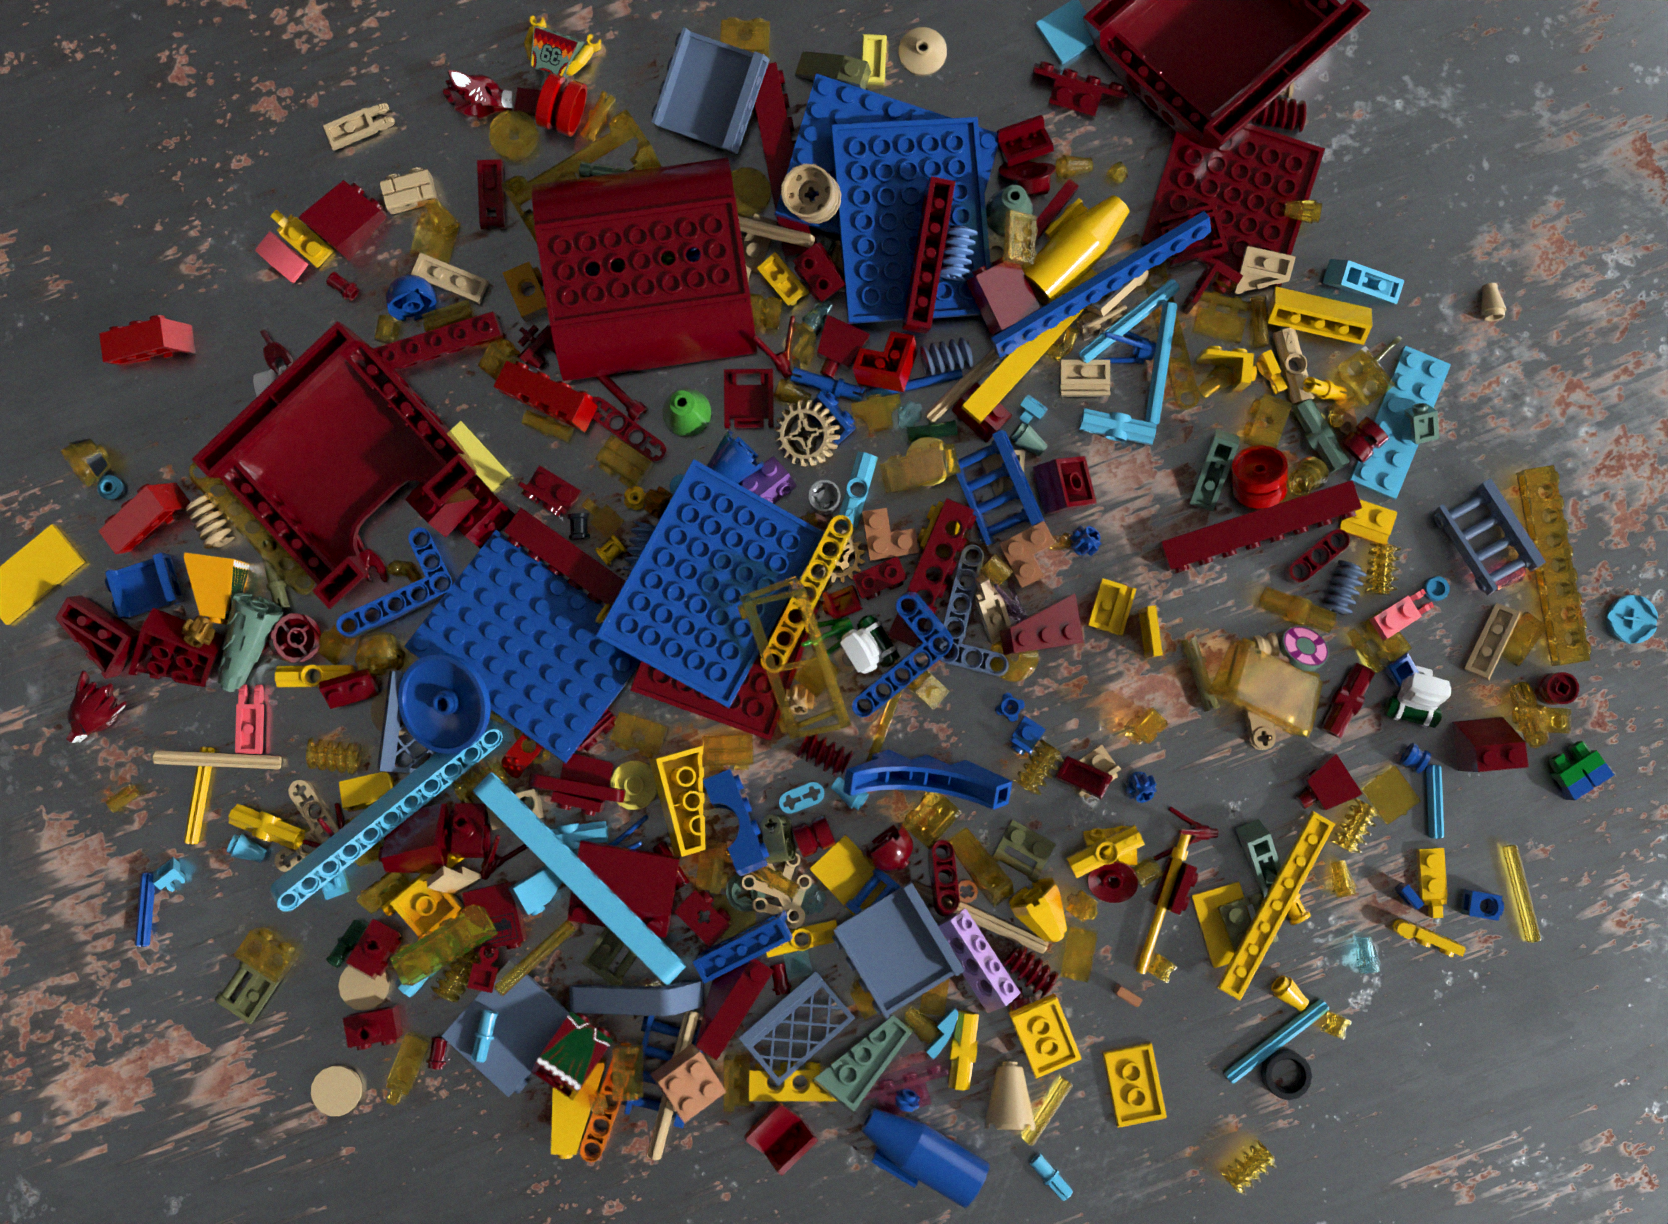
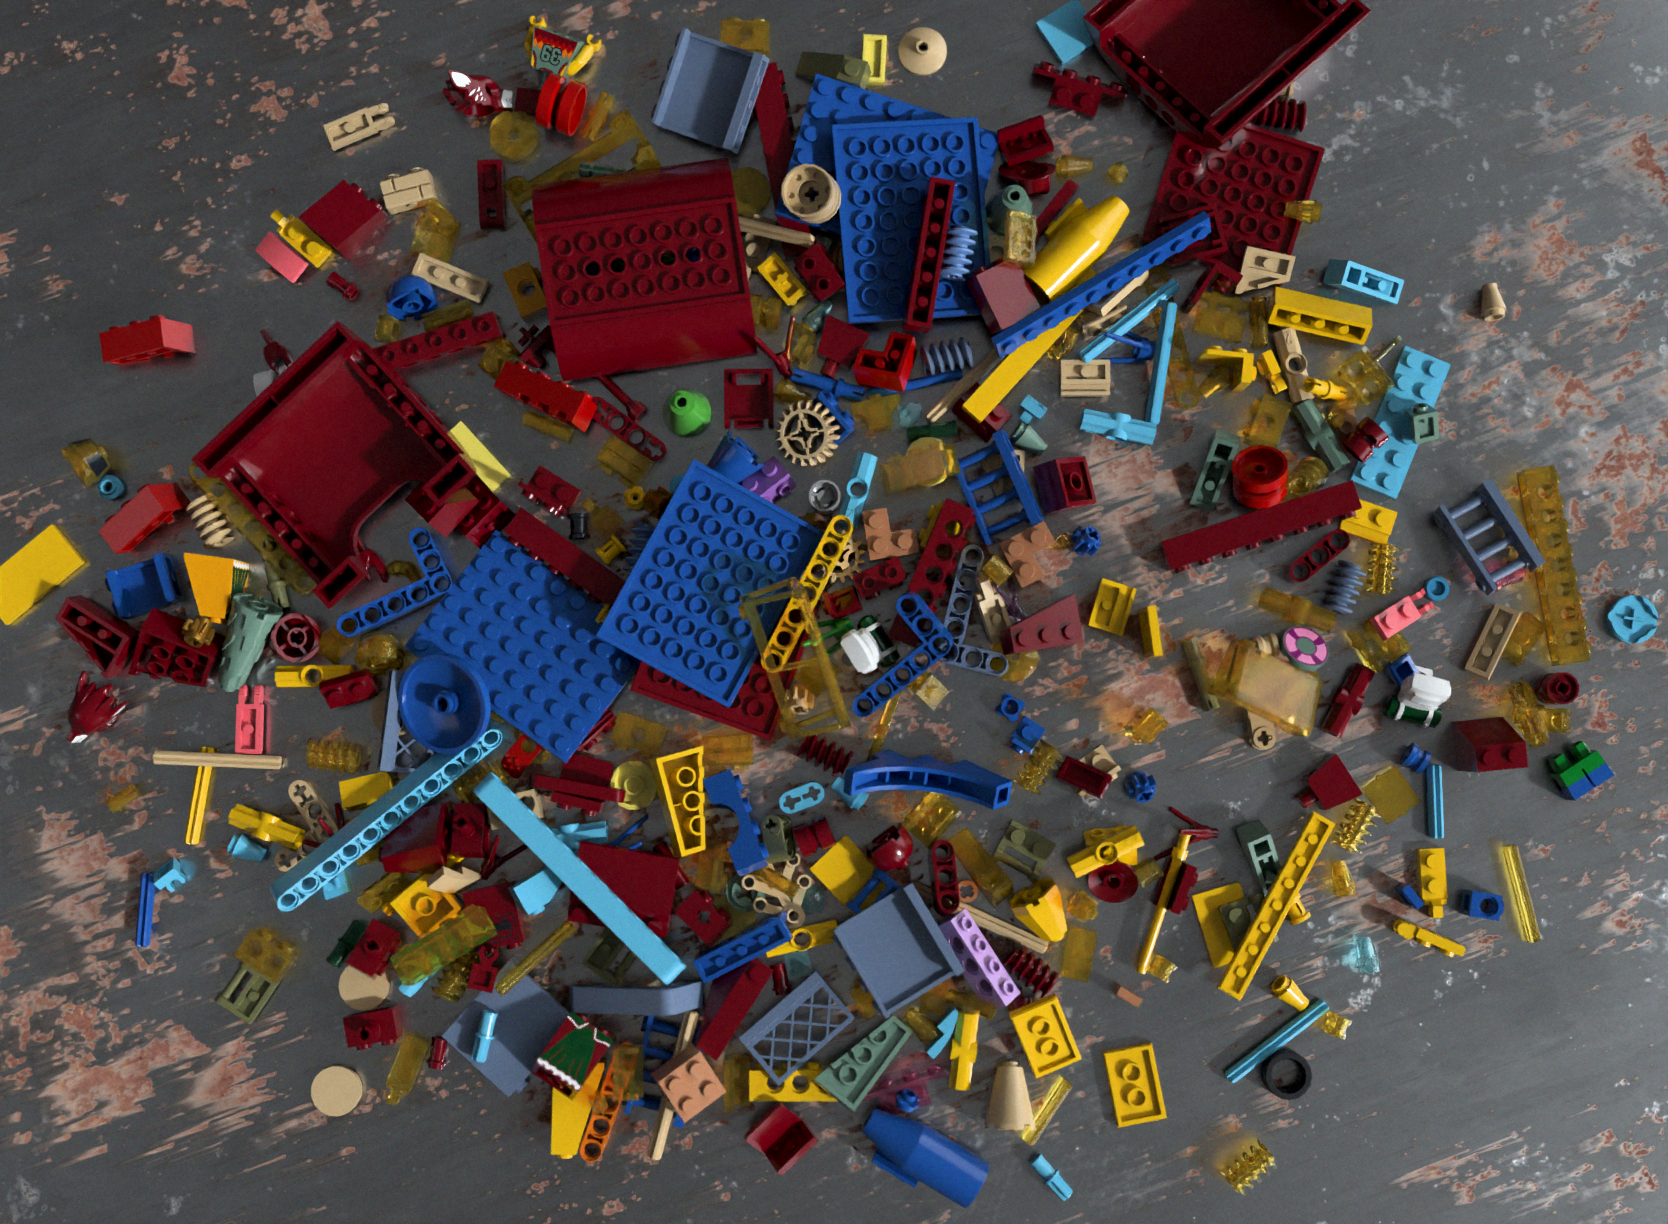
(971, 1004): none -> clear yellow pin

